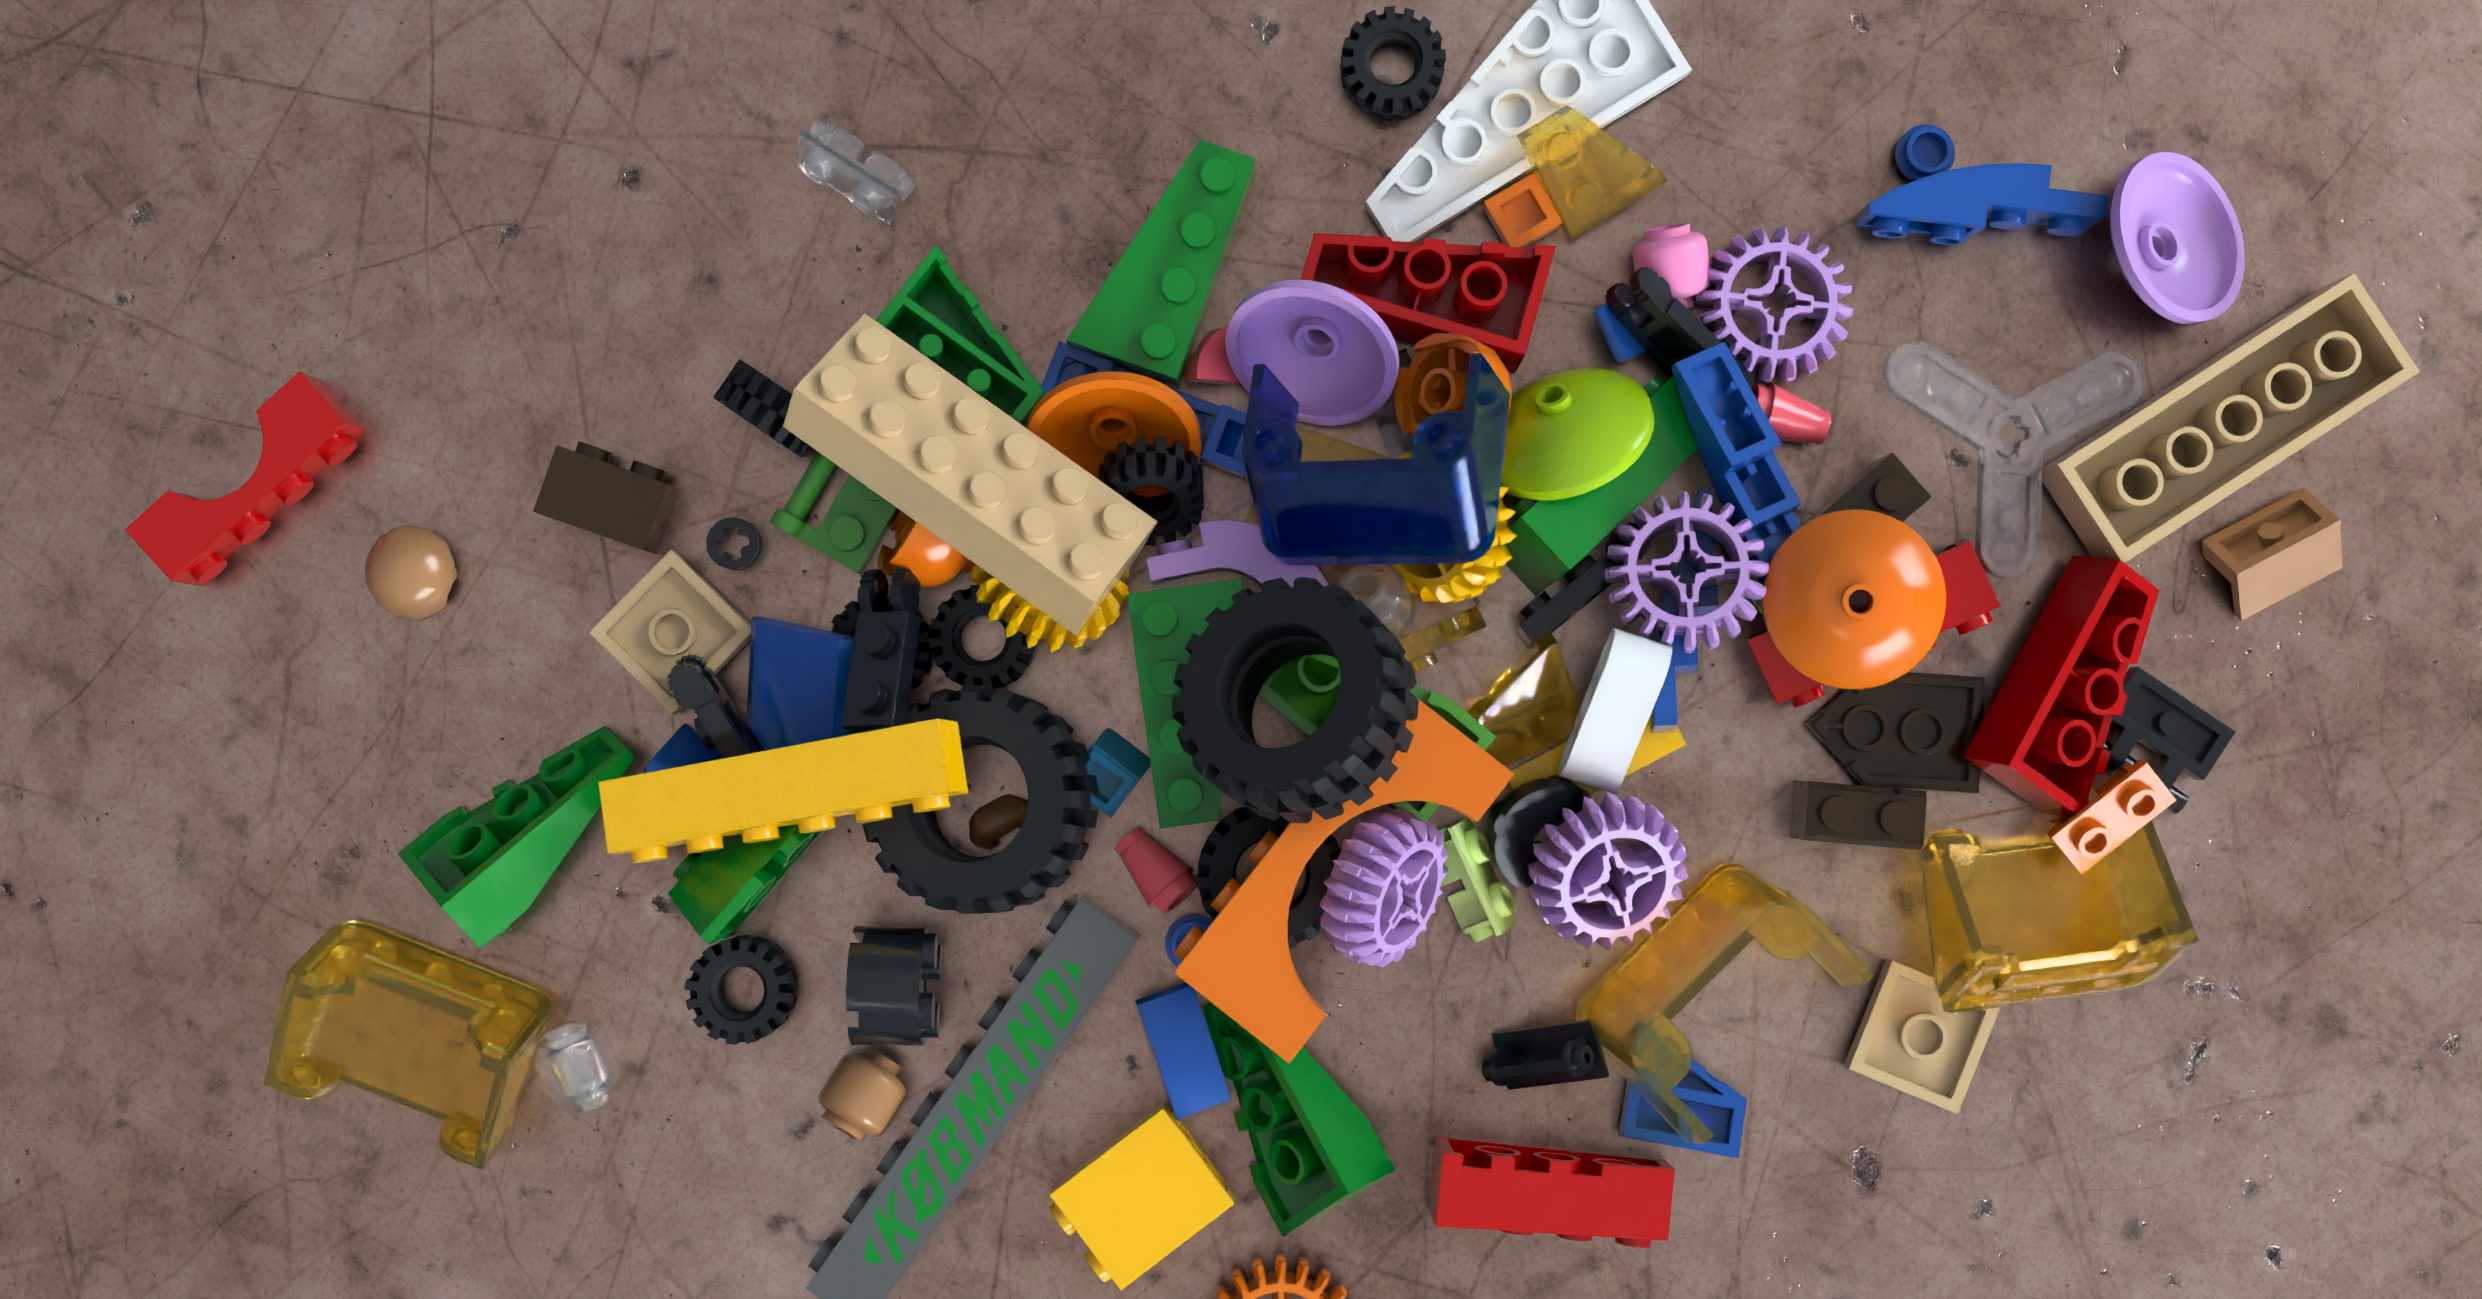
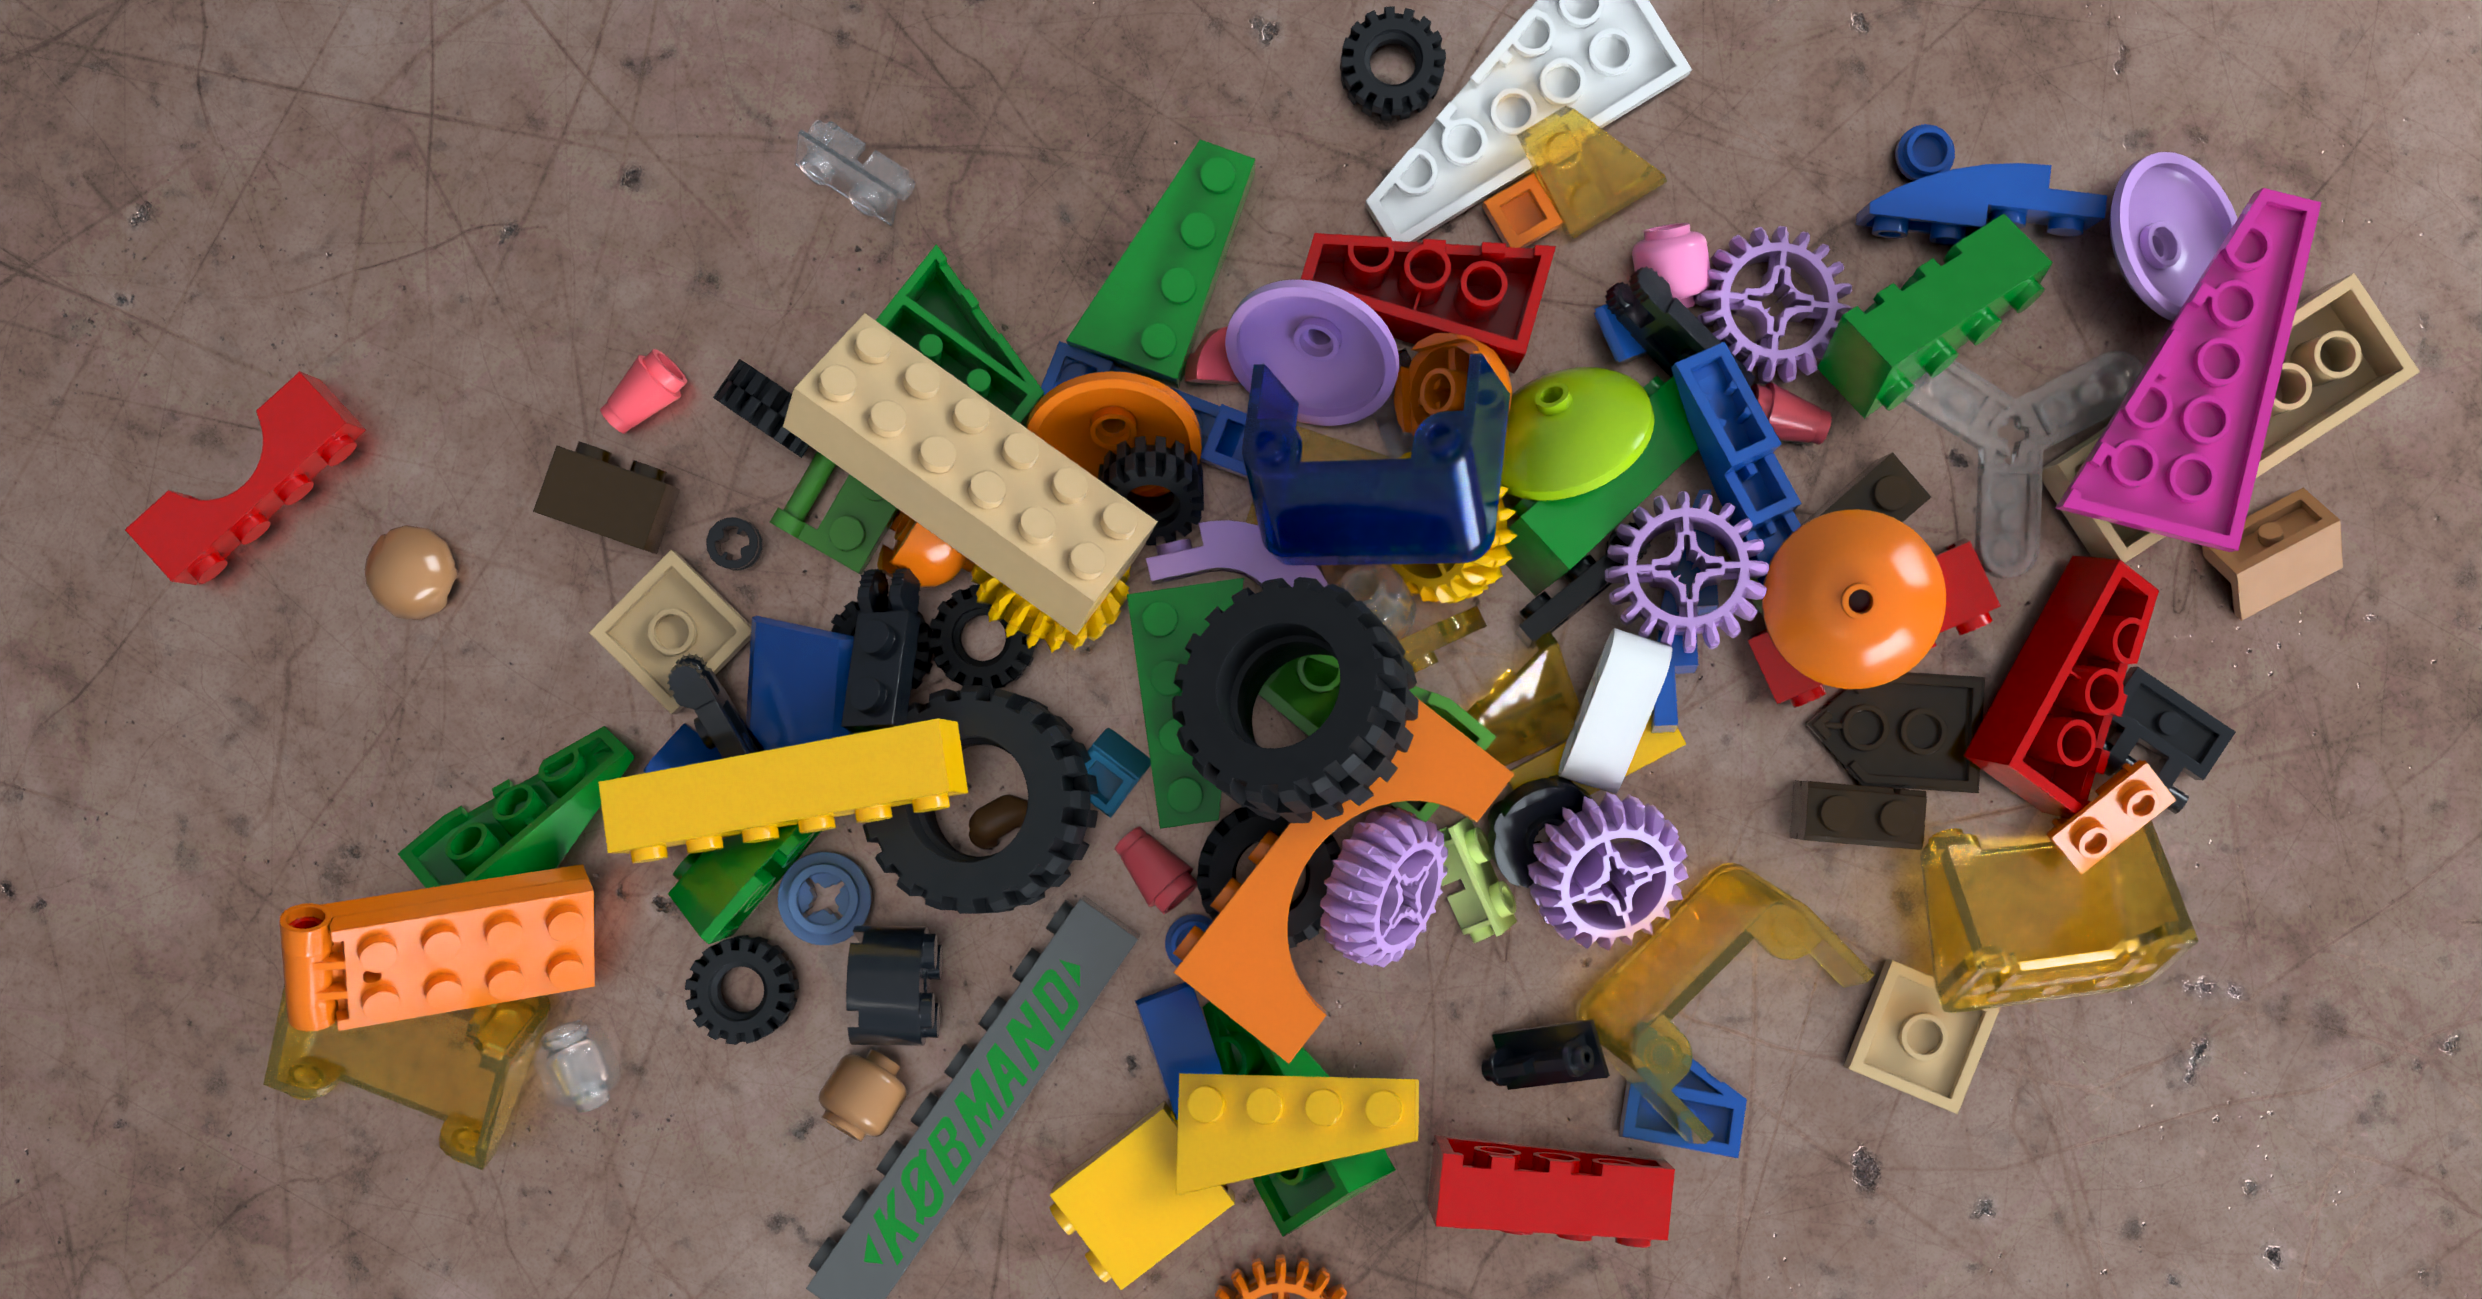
(438, 949): none -> orange hinge
(644, 390): none -> coral cone
(797, 896): none -> medium blue gear
(1274, 1124): none -> yellow wing
(1932, 315): none -> green wedge
(2198, 415): none -> dark pink wing

